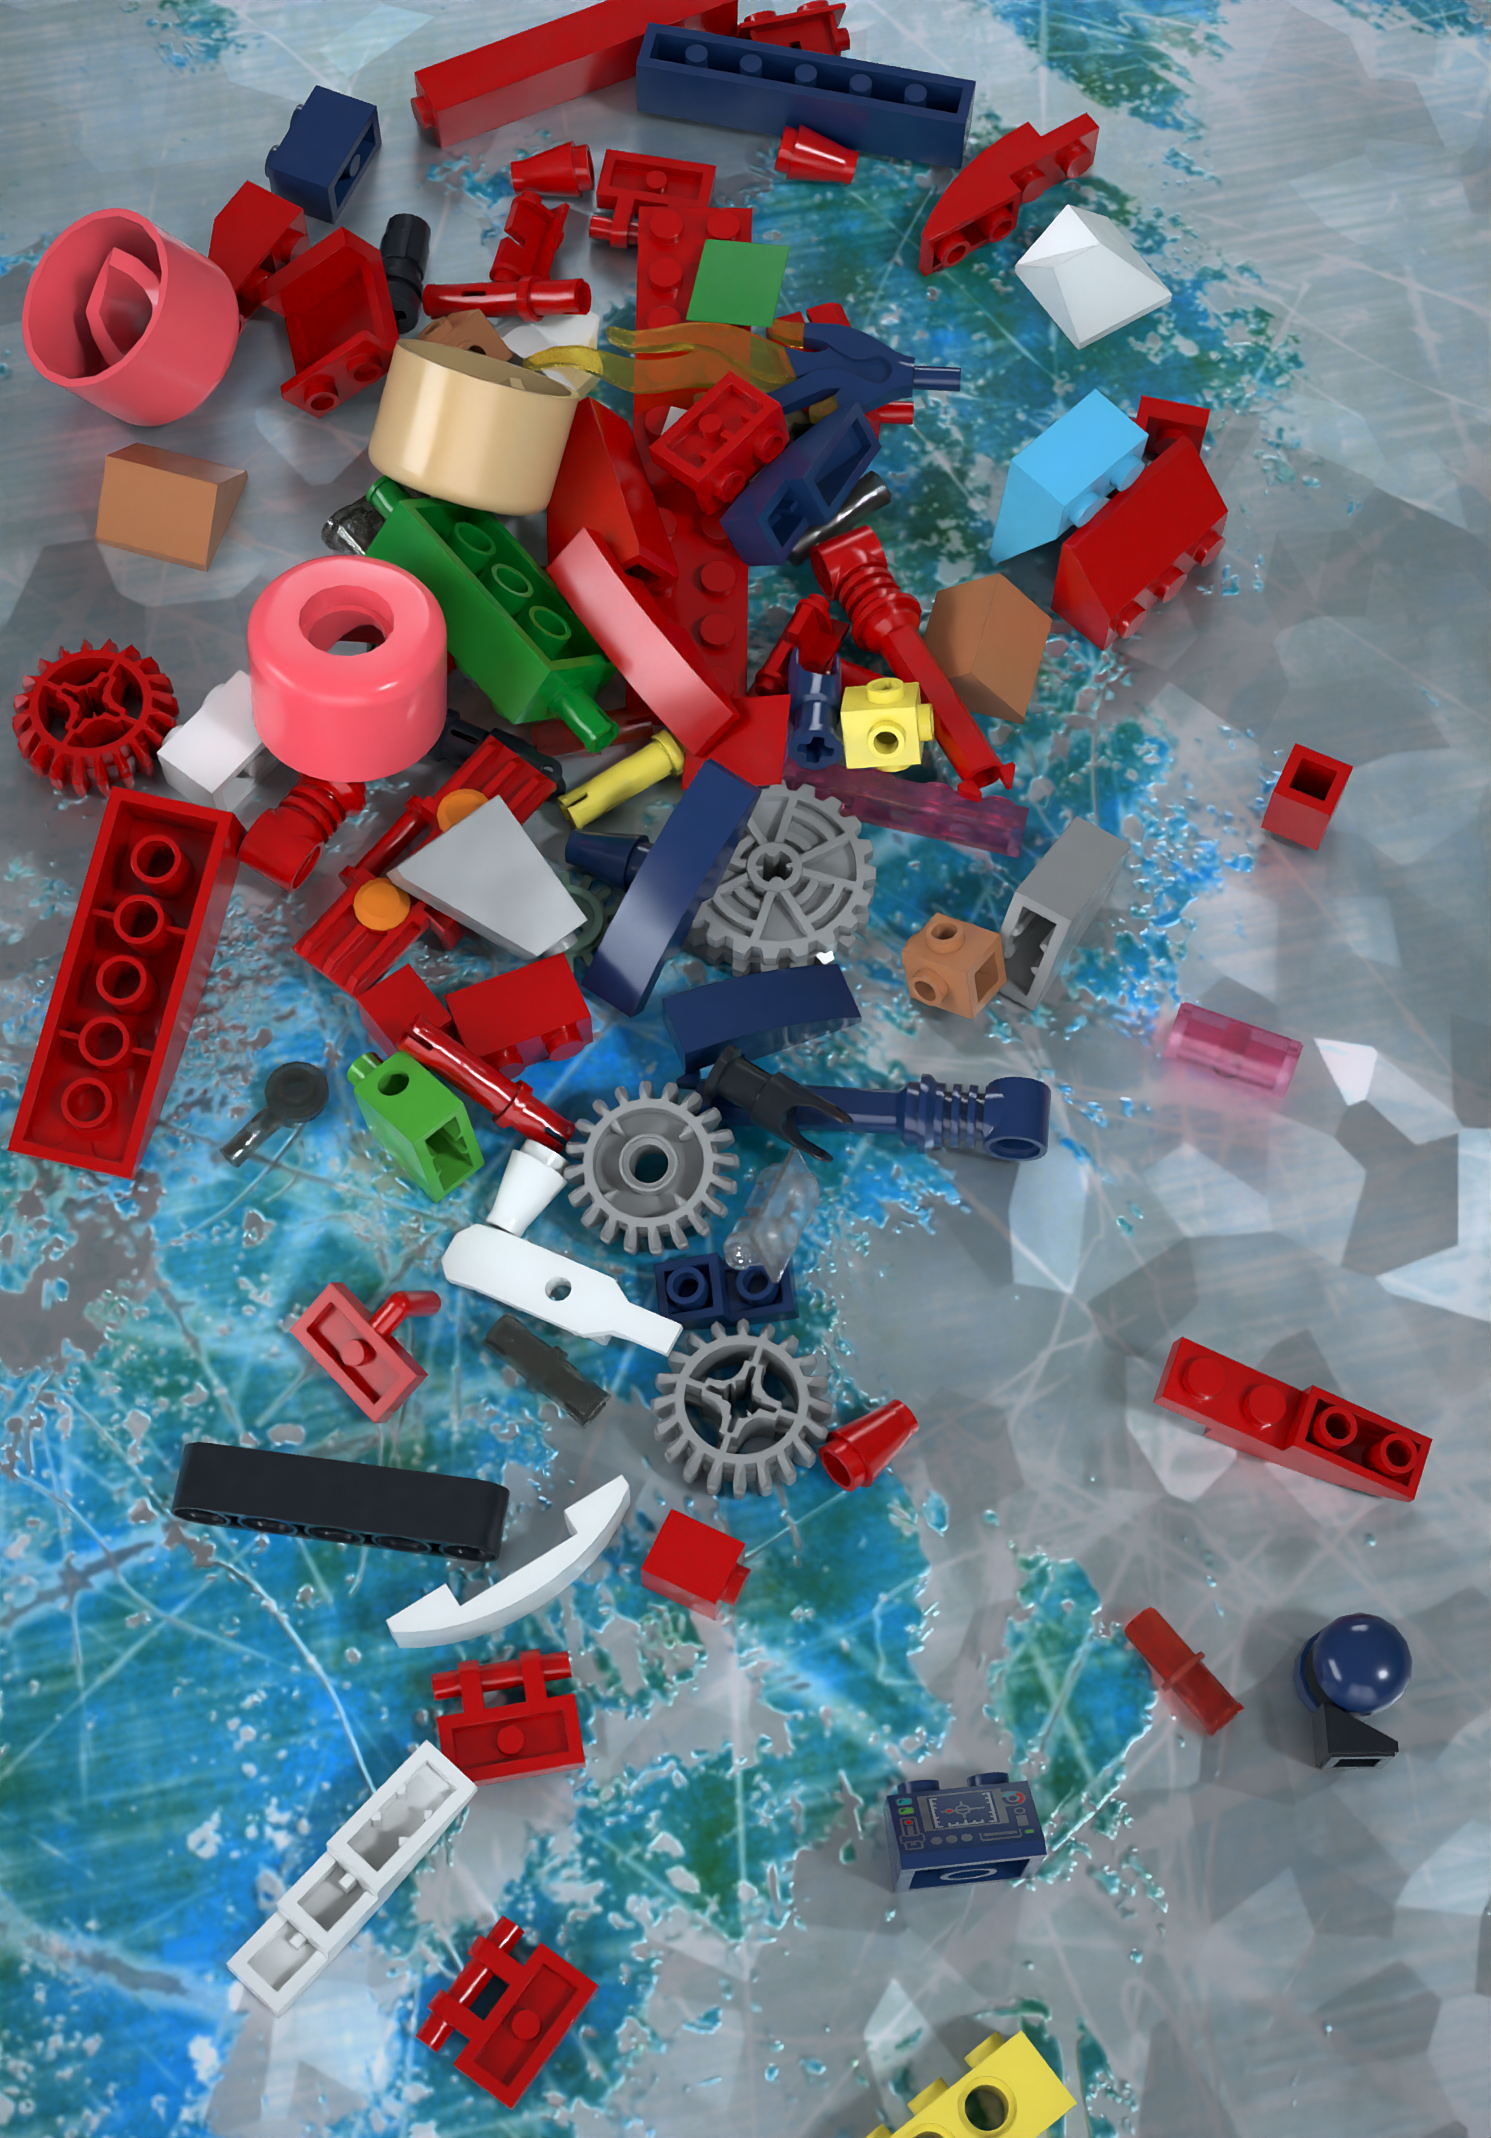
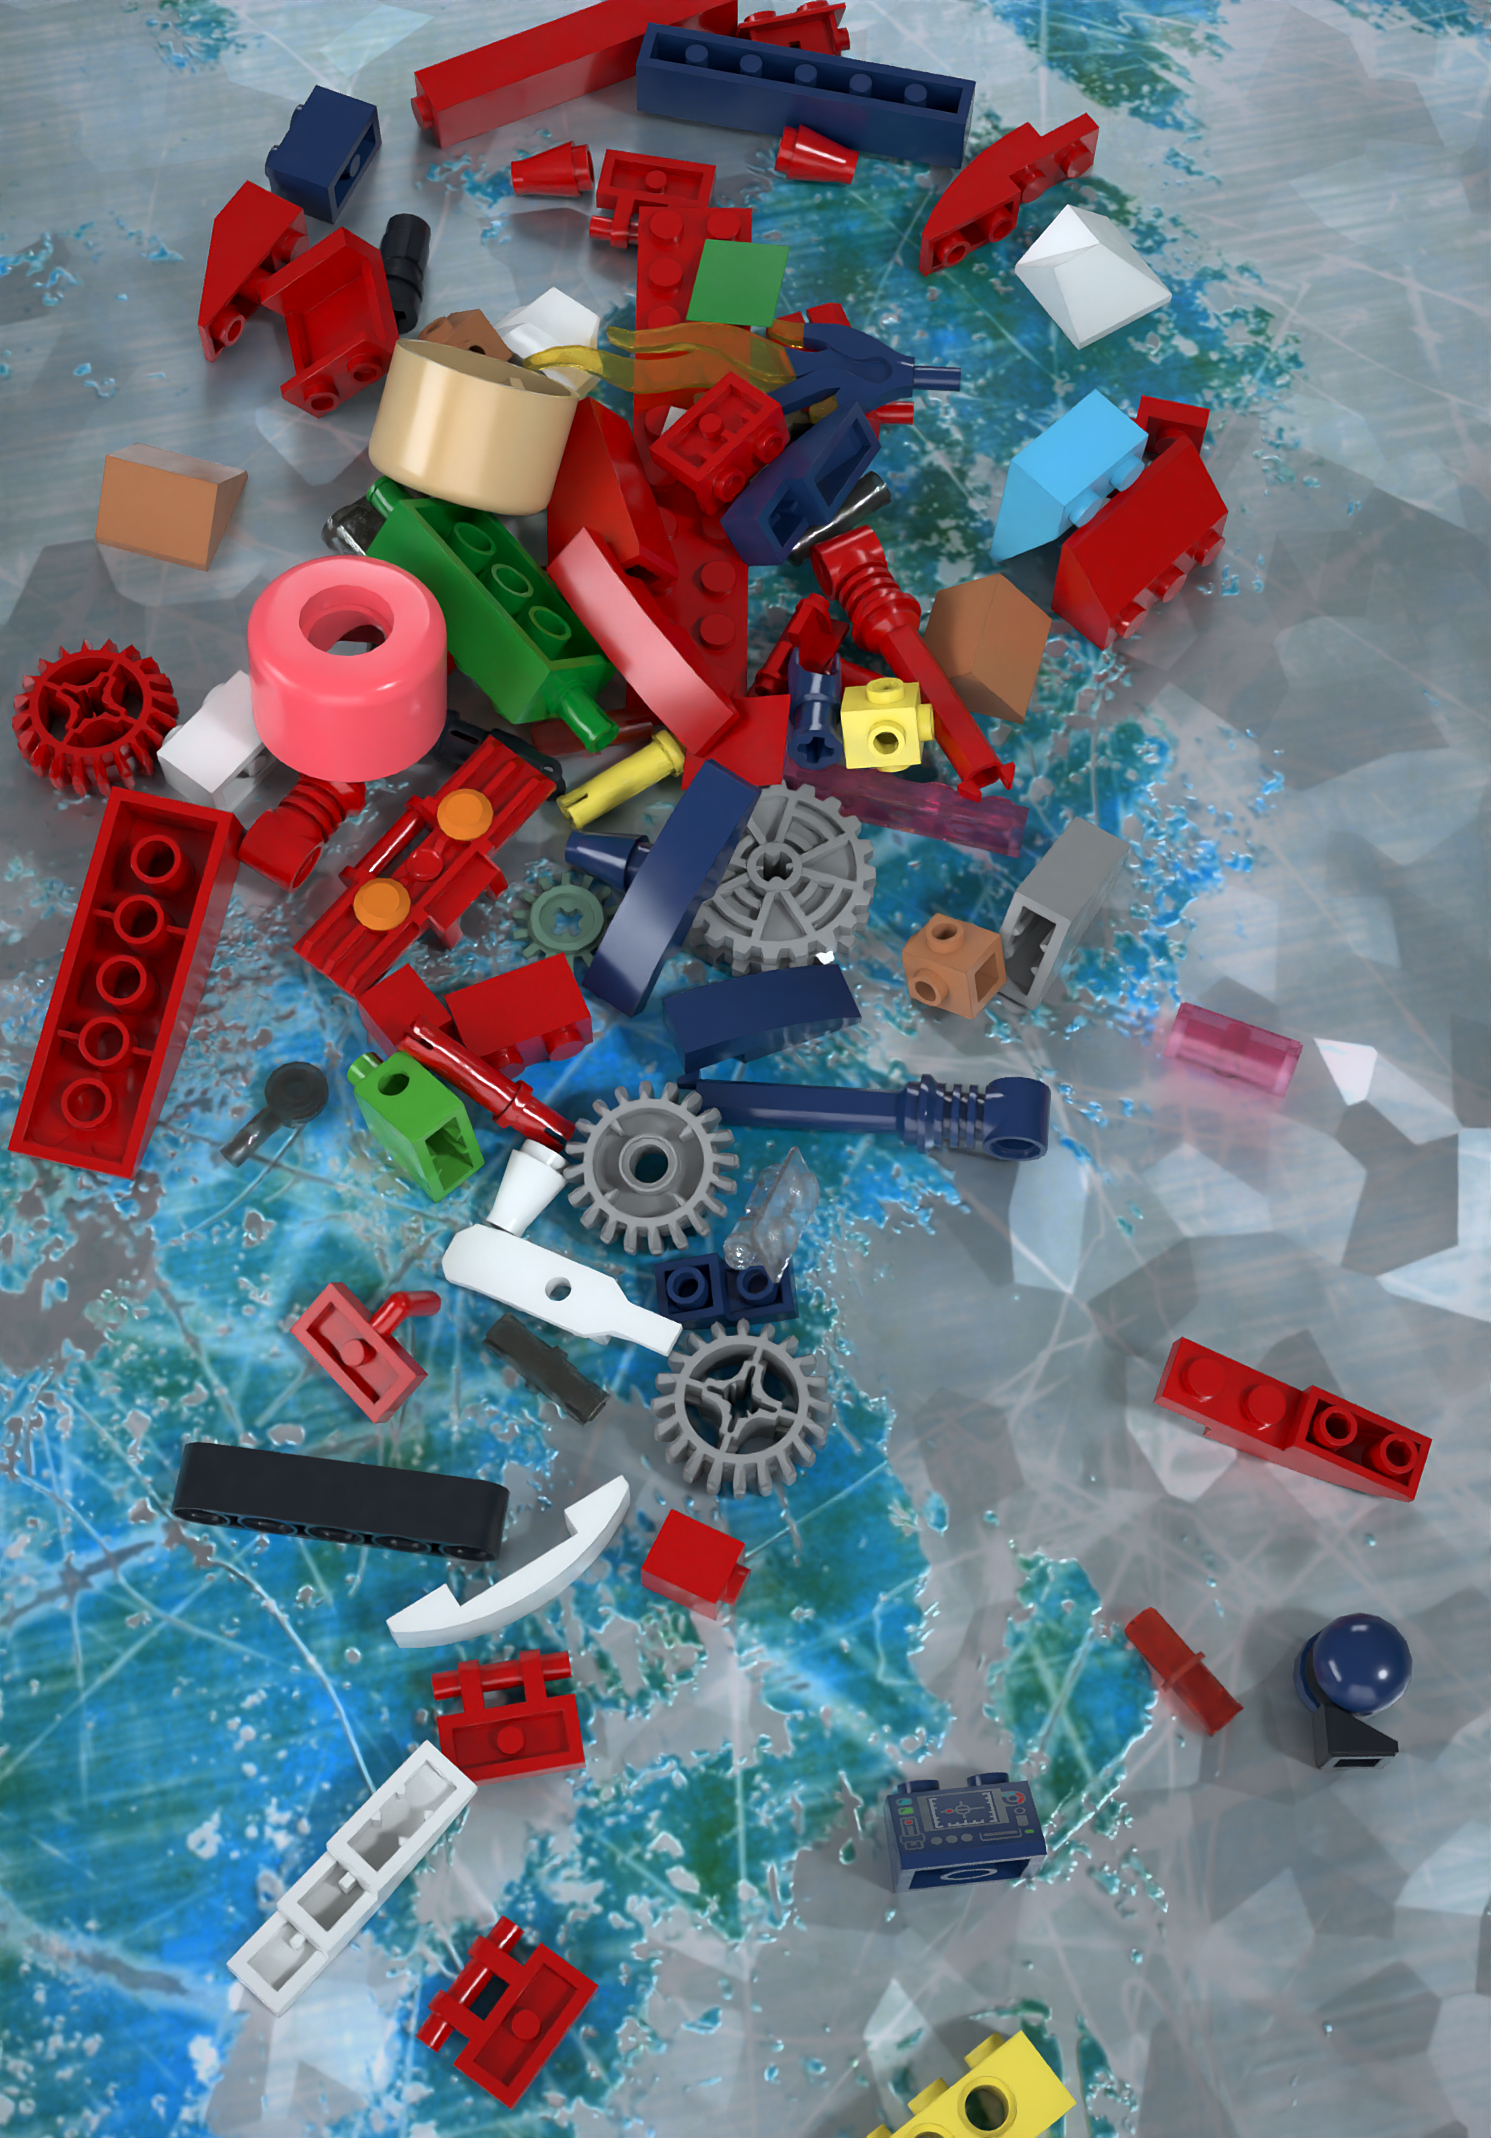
(130, 318): coral piece -> none
(494, 884): light grey slope -> none
(527, 298): red pin -> none
(538, 235): red hinge -> none
(769, 1099): black piece -> none
(865, 1446): red cone -> none
(1306, 796): red brick -> none

